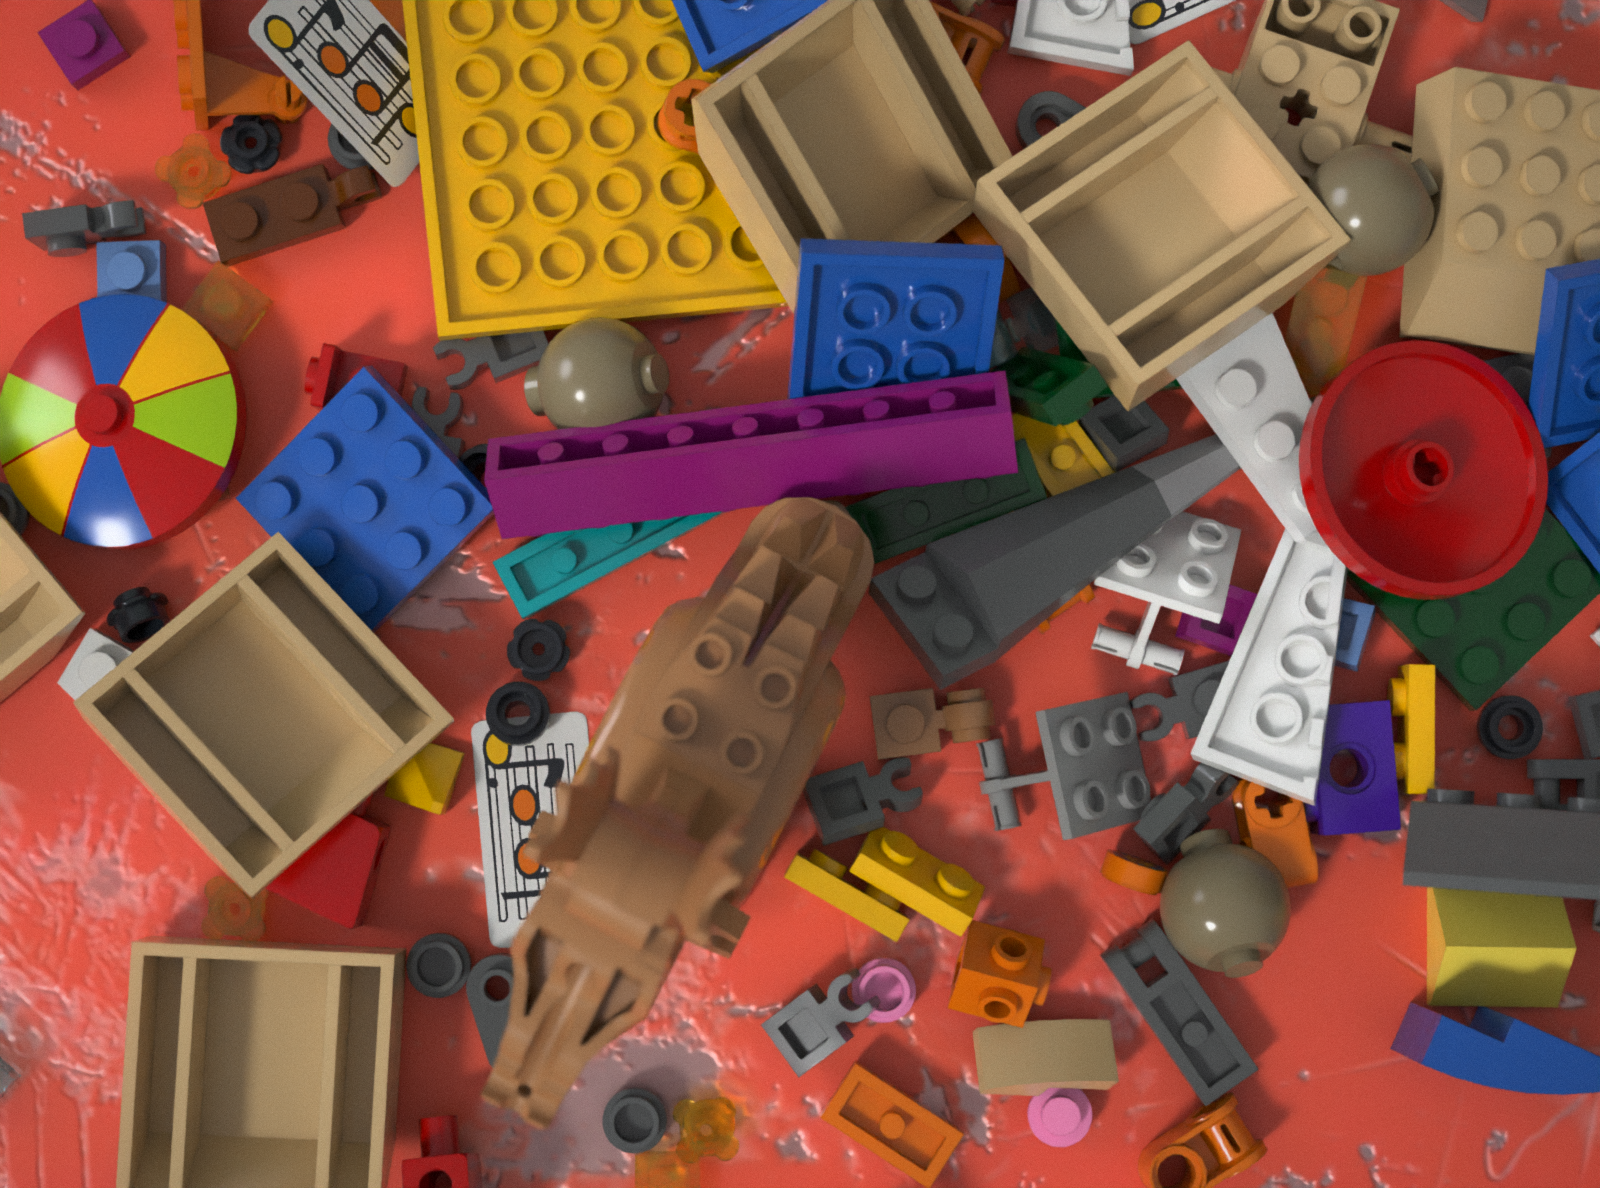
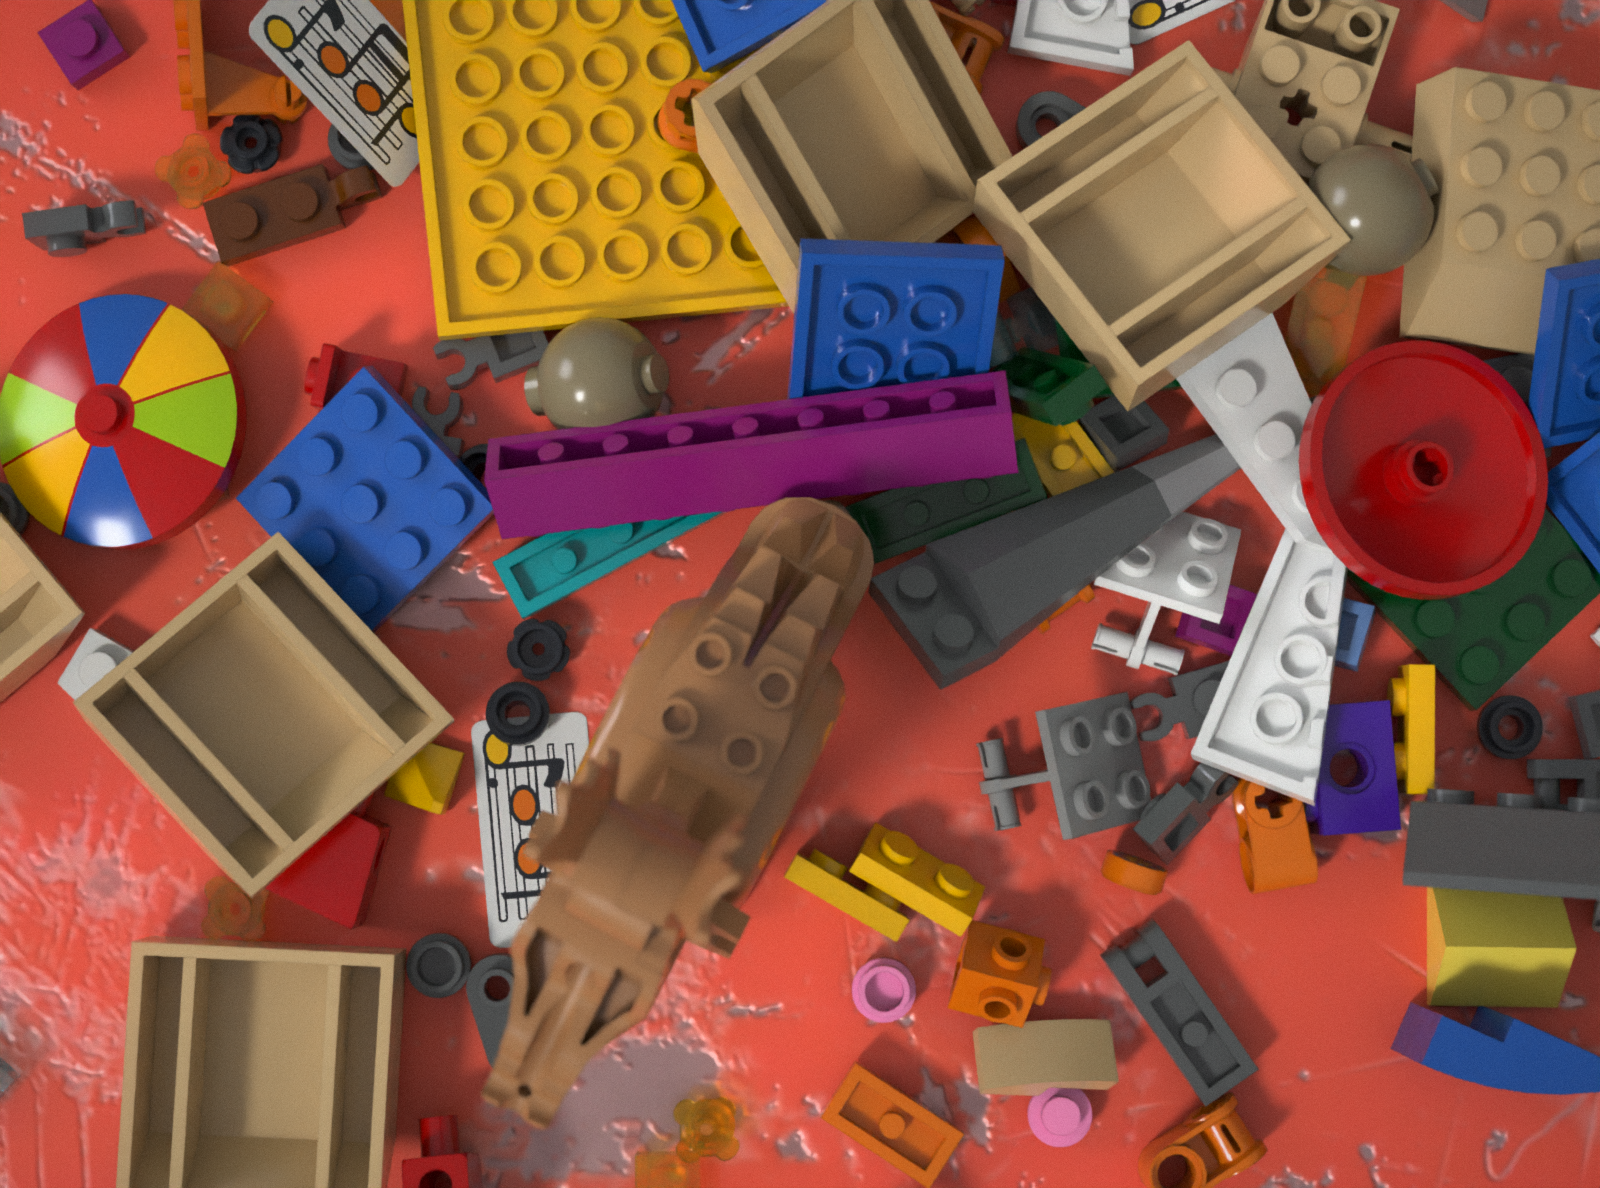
(132, 268): medium blue plate -> none
(138, 614): black plate -> none
(634, 1120): dark grey plate -> none
(815, 1024): plate -> none
(851, 802): dark grey plate -> none
(910, 723): medium nougat plate -> none
(1224, 905): dark tan brick -> none

